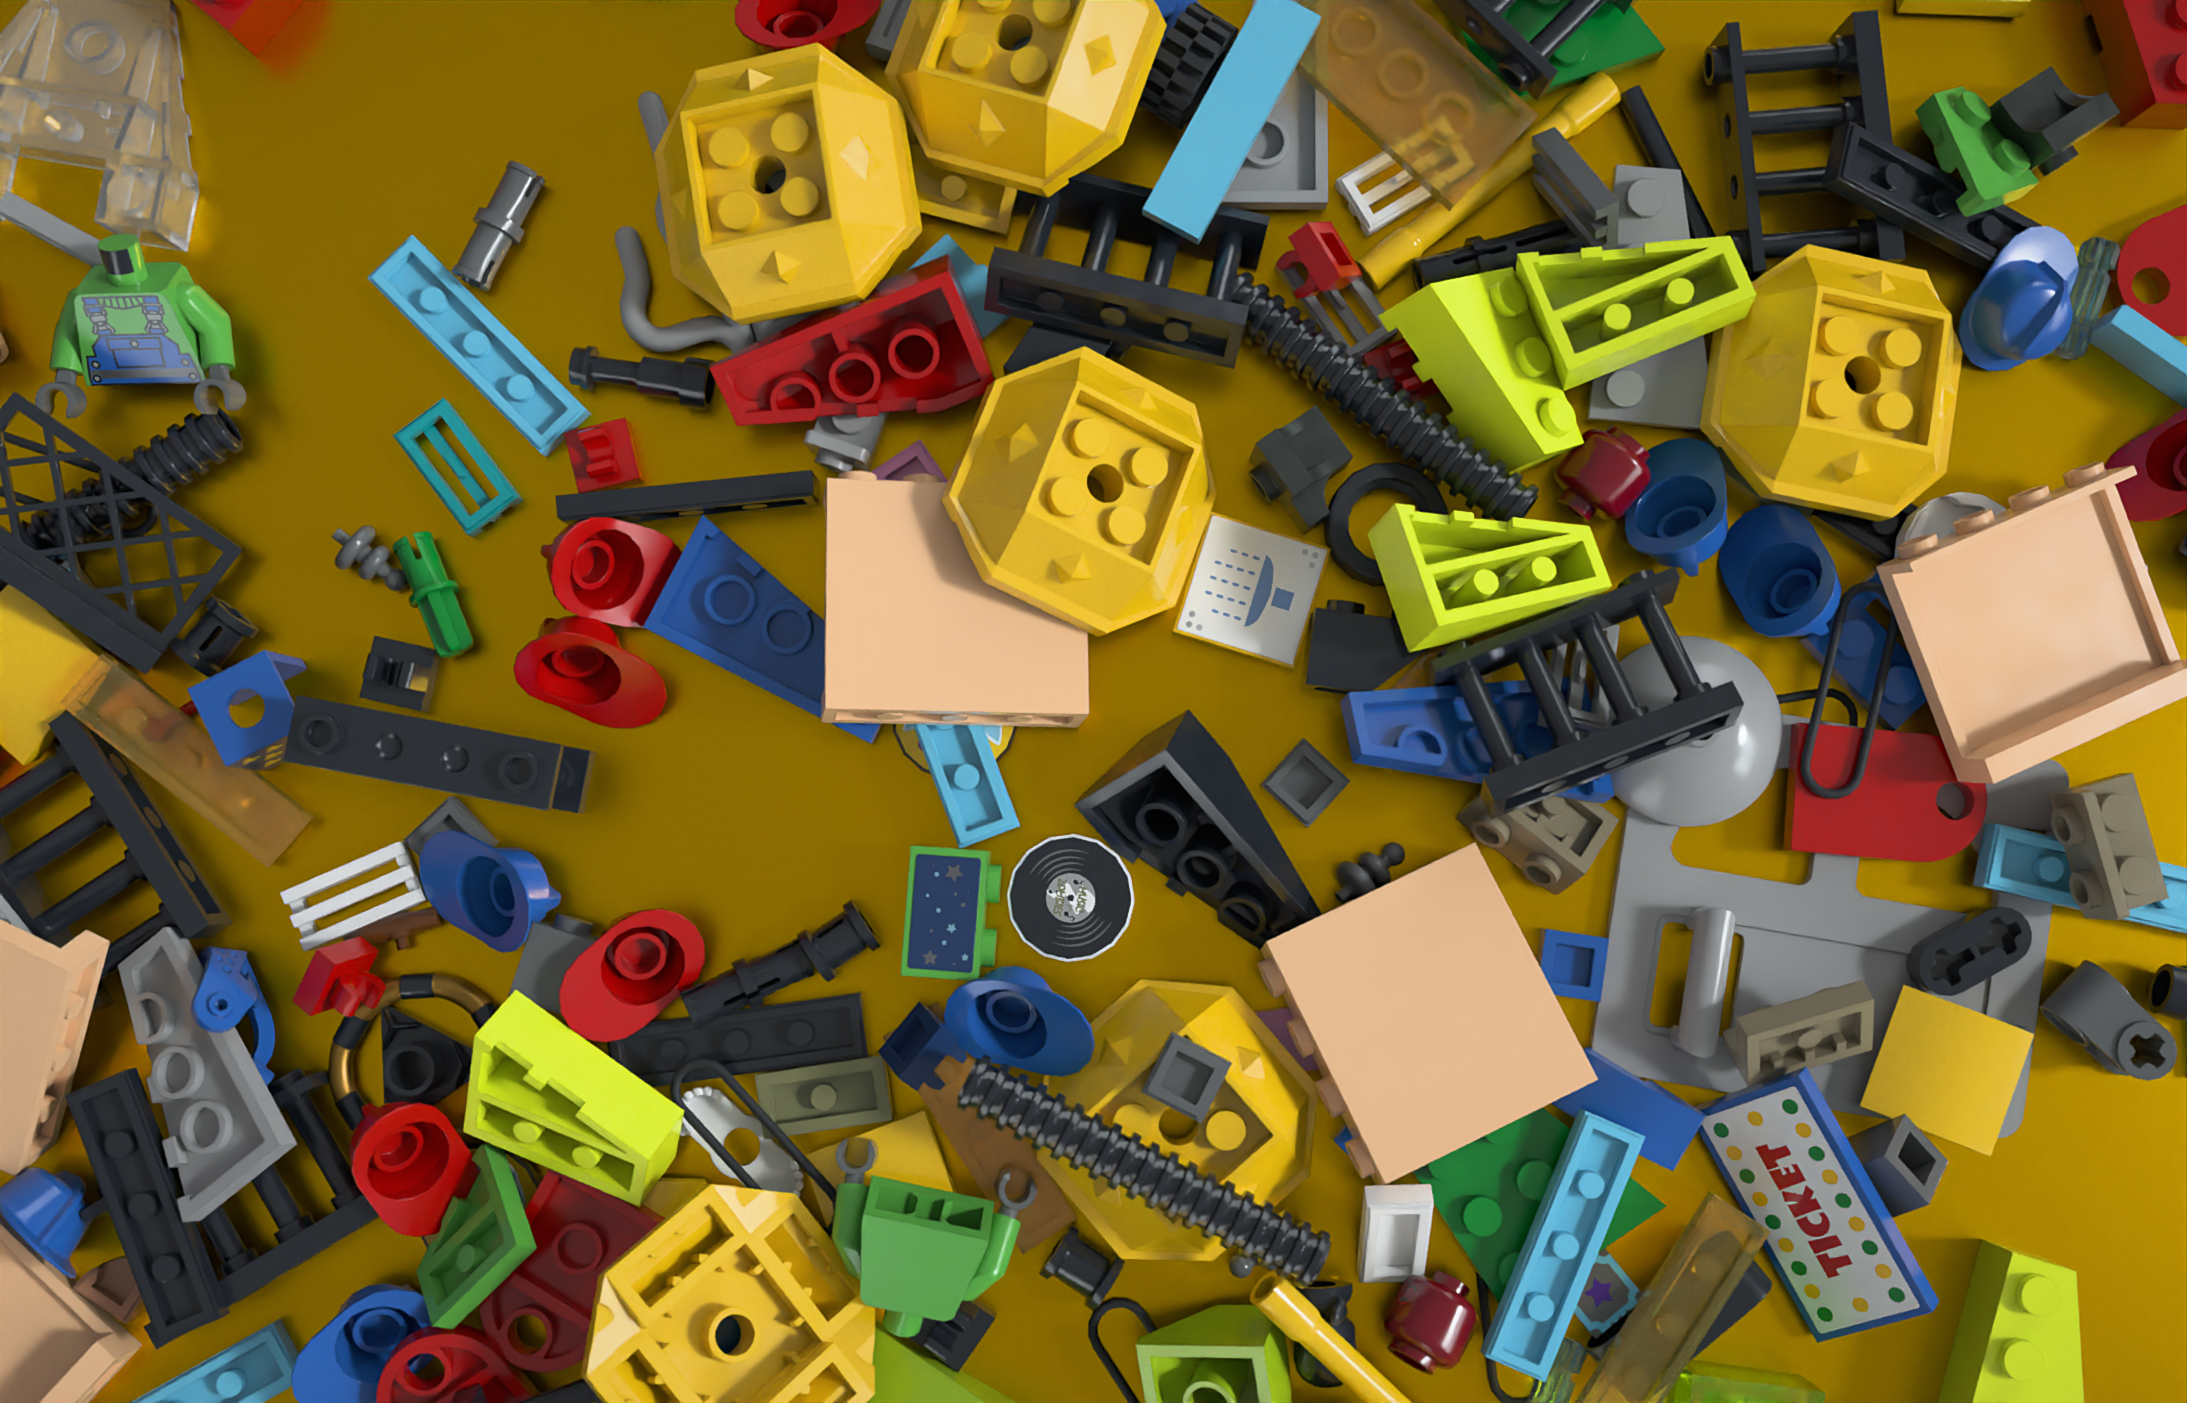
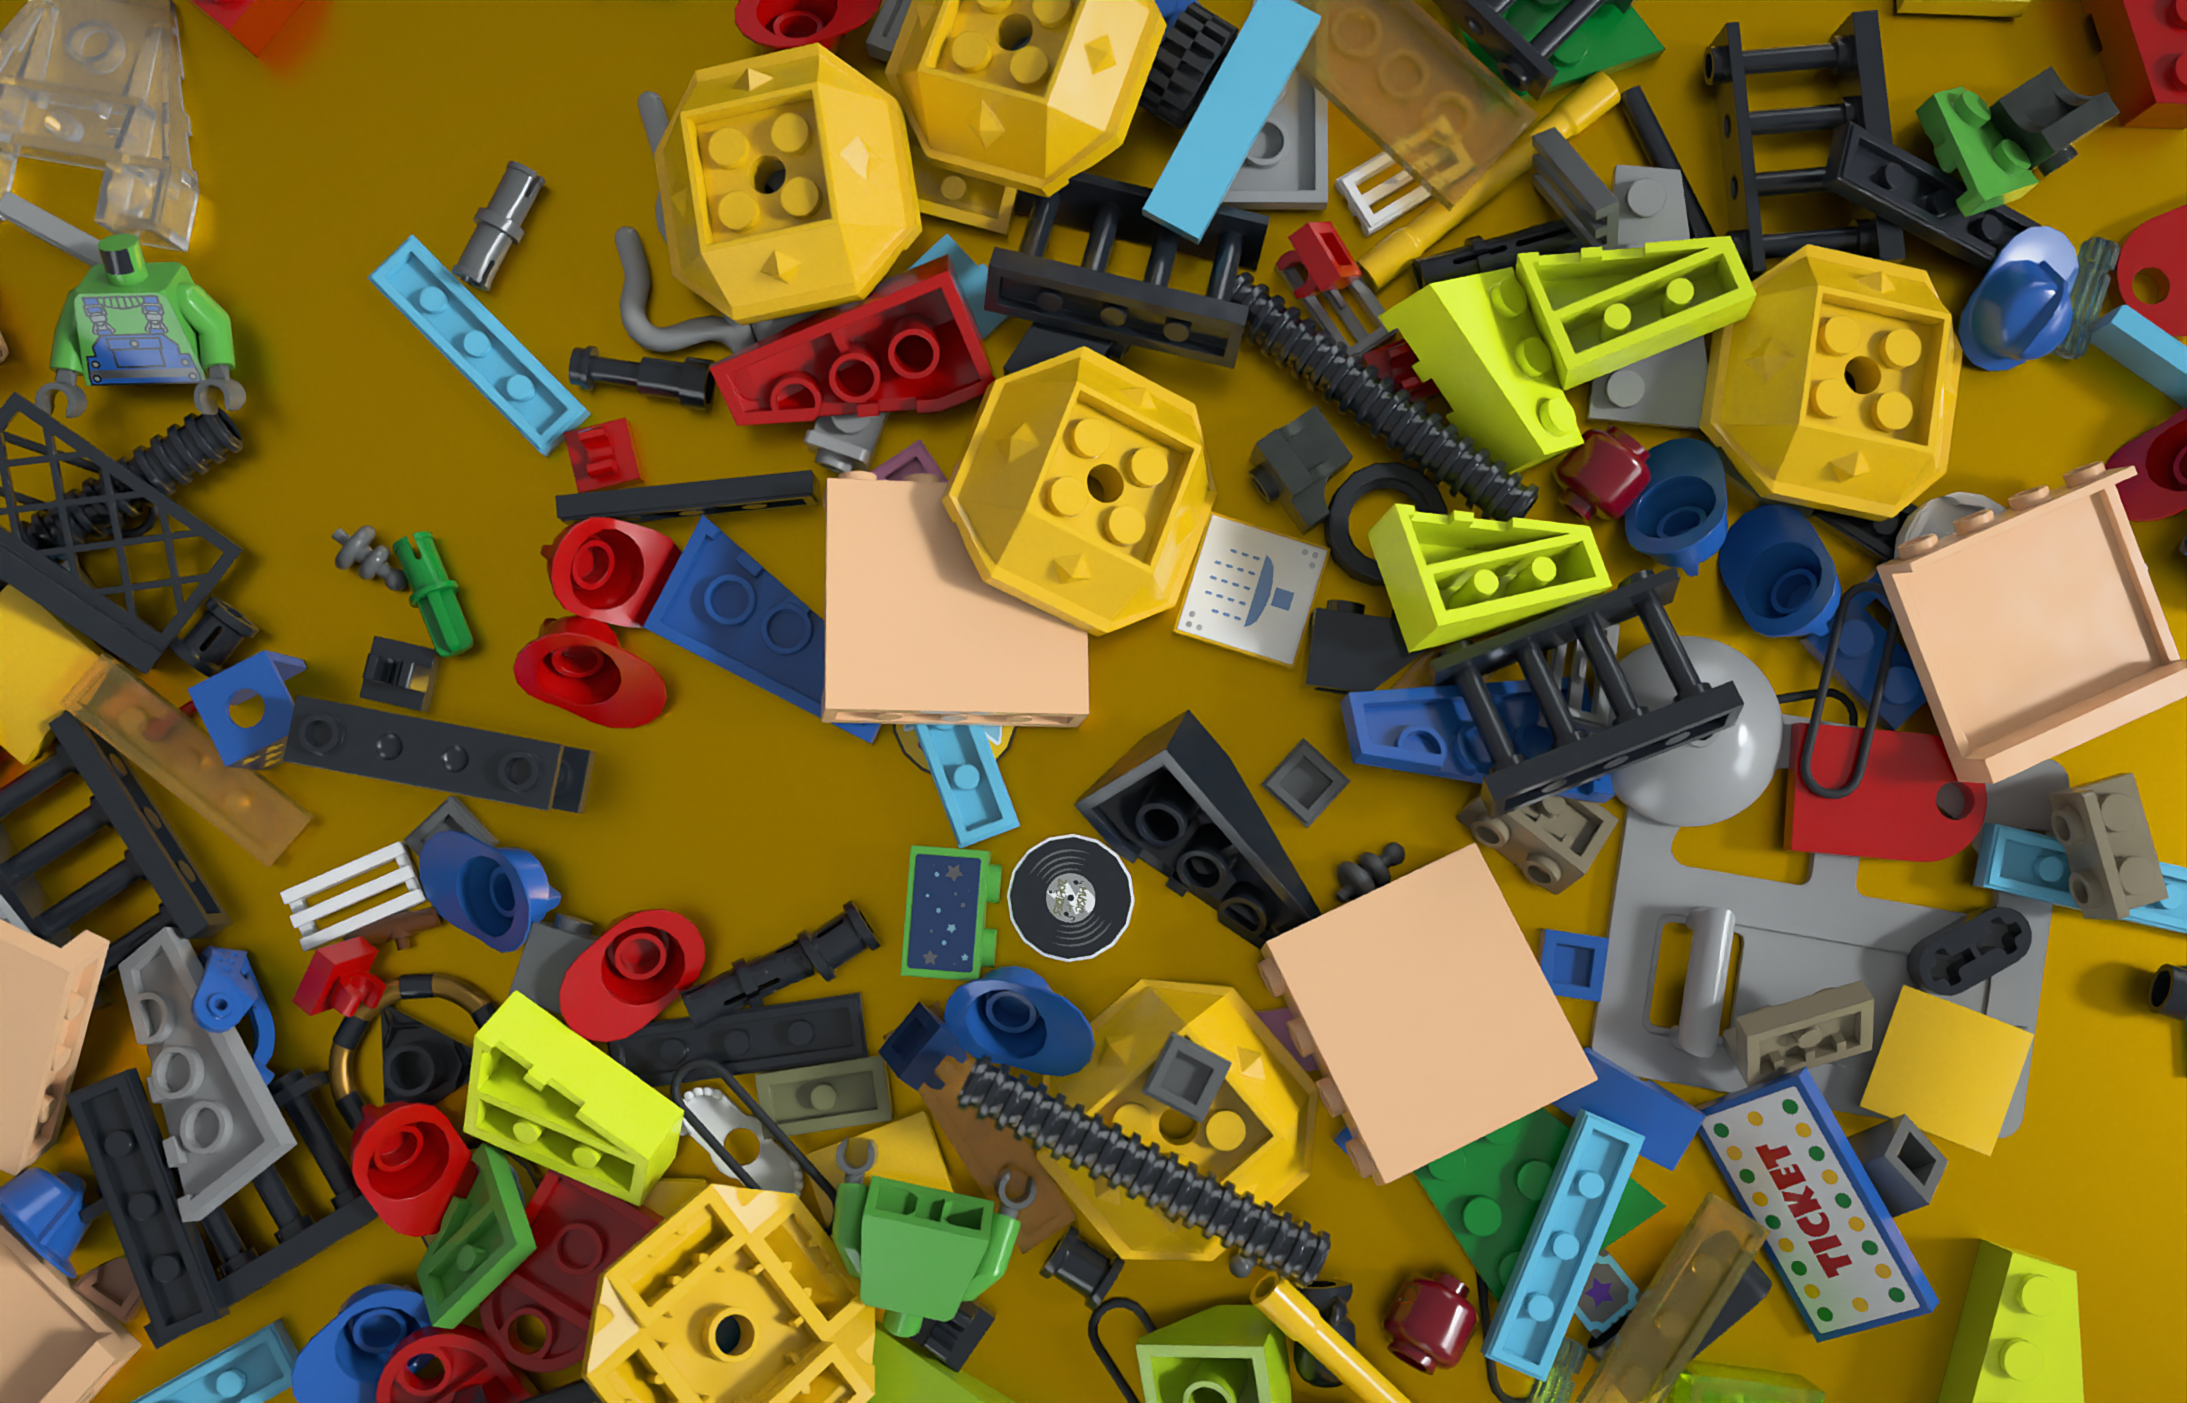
(490, 508): teal tile -> none
(1394, 1232): white tile -> none
(2103, 1019): dark grey piece -> none

